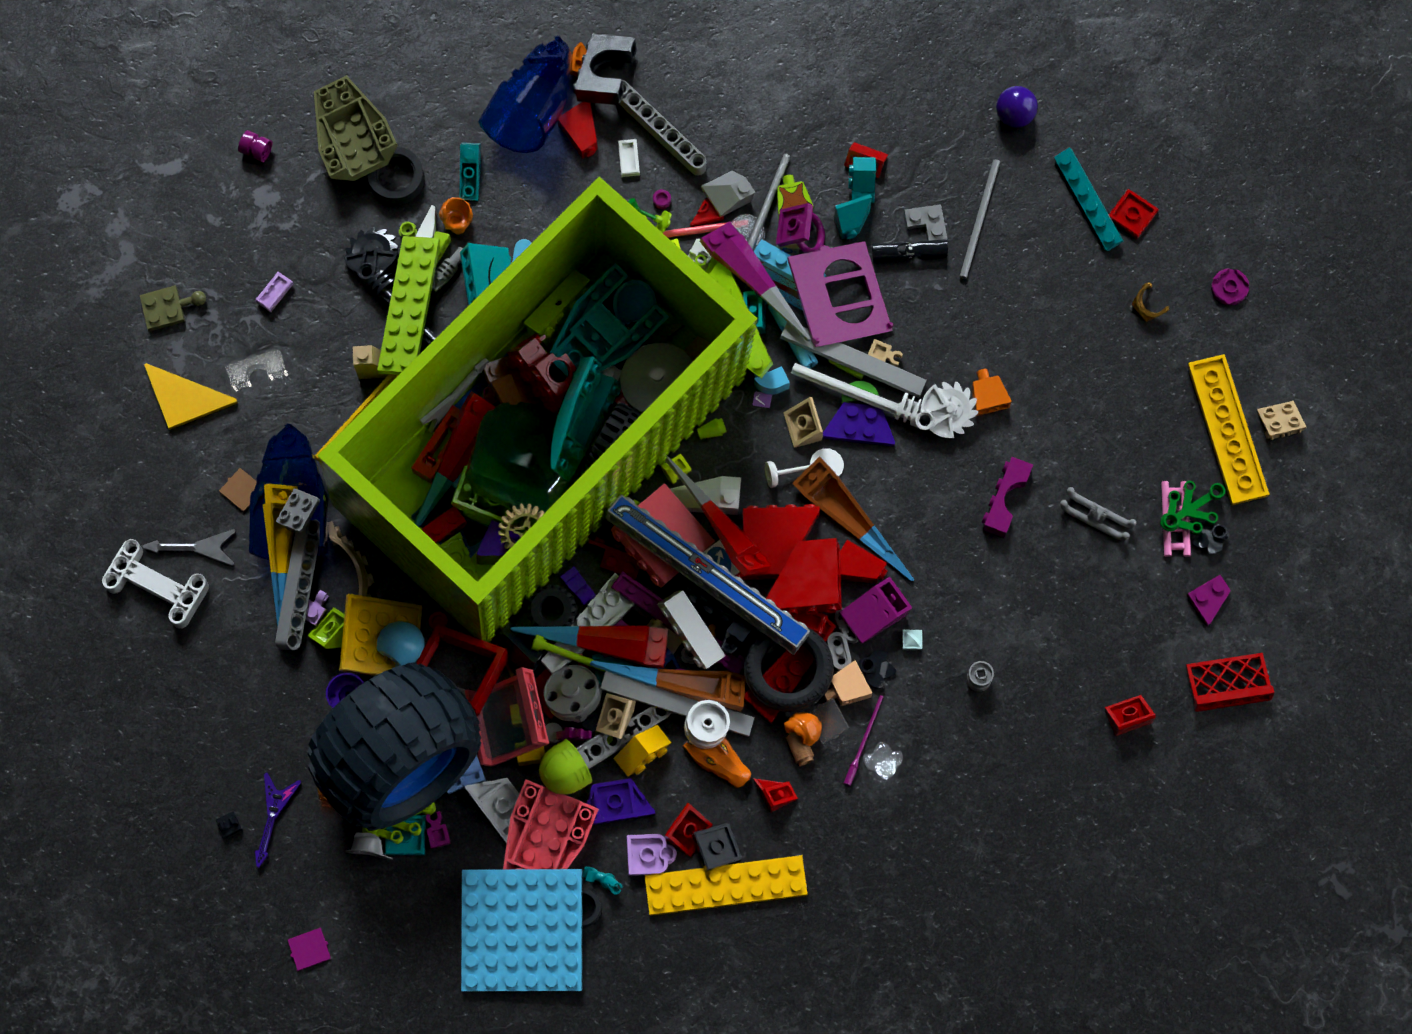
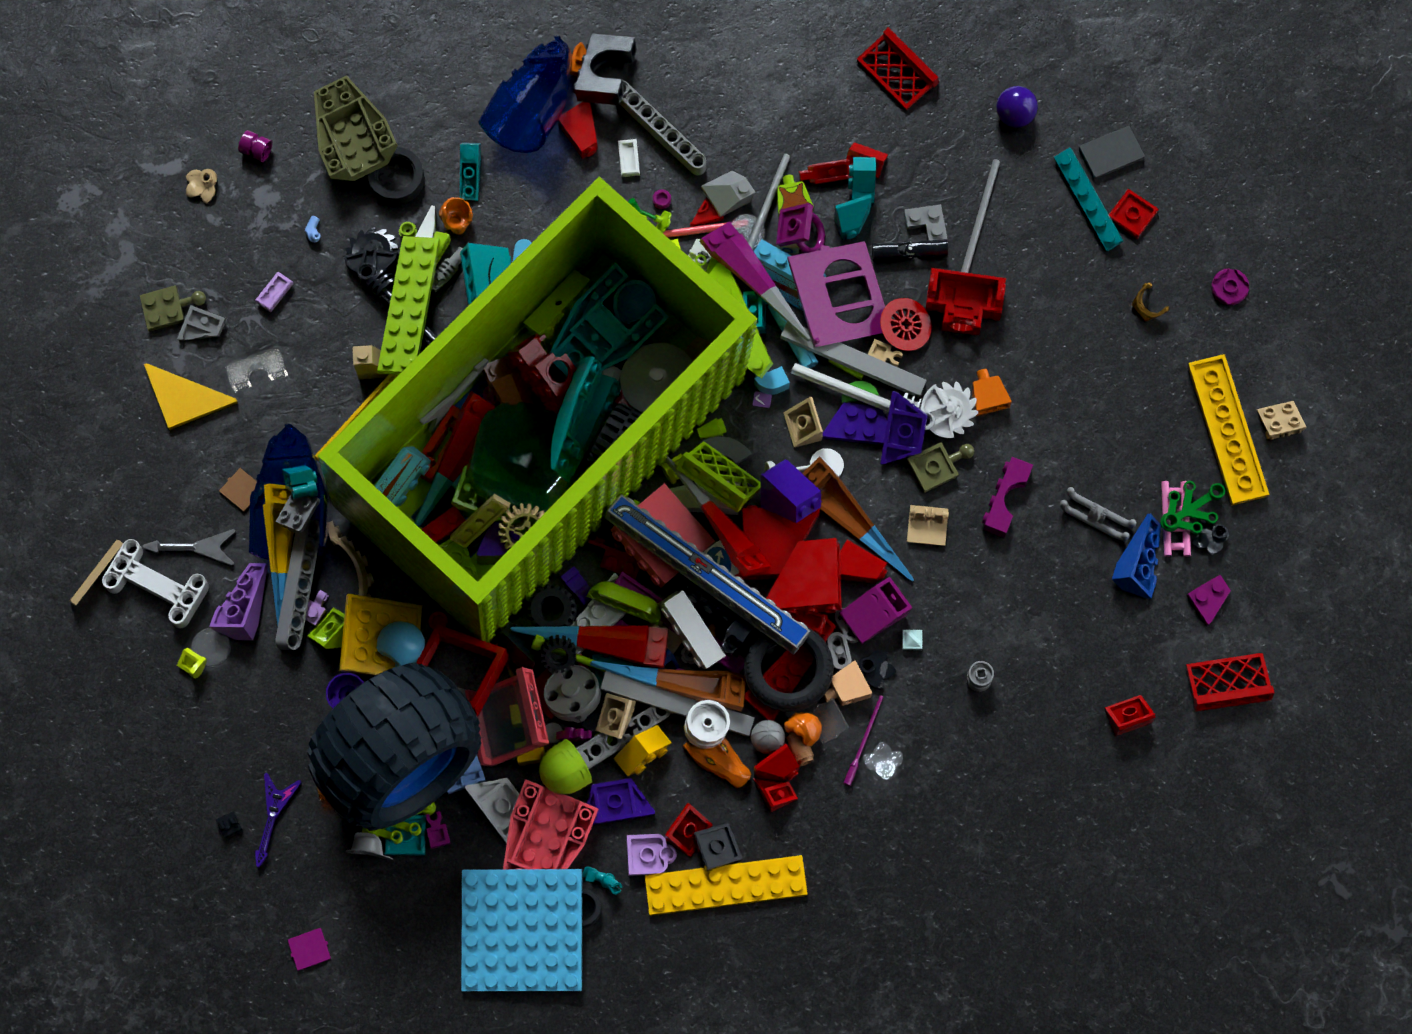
(96, 572): none -> tan tile
(192, 663): none -> neon yellow tile
(199, 186): none -> tan plate
(201, 325): none -> light grey wing
(212, 646): none -> clear tile
(242, 608): none -> medium lavender wedge
(300, 481): none -> teal hinge
(311, 230): none -> light blue arm
(403, 474): none -> medium azure slope
(480, 520): none -> tan tile
(558, 664): none -> black tyre
(626, 601): none -> lime brick
(717, 483): none -> lime fence
(729, 448): none -> dark grey tile
(767, 736): none -> light grey piece
(778, 765): none -> red slope
(788, 492): none -> dark purple slope
(826, 172): none -> red hinge
(904, 429): none -> dark purple wing
(909, 57): none -> red fence
(918, 311): none -> red piece
(927, 525): none -> tan hinge
(935, 466): none -> olive plate
(965, 299): none -> red piece
(1111, 152): none -> dark grey tile
(1136, 565): none -> blue wedge

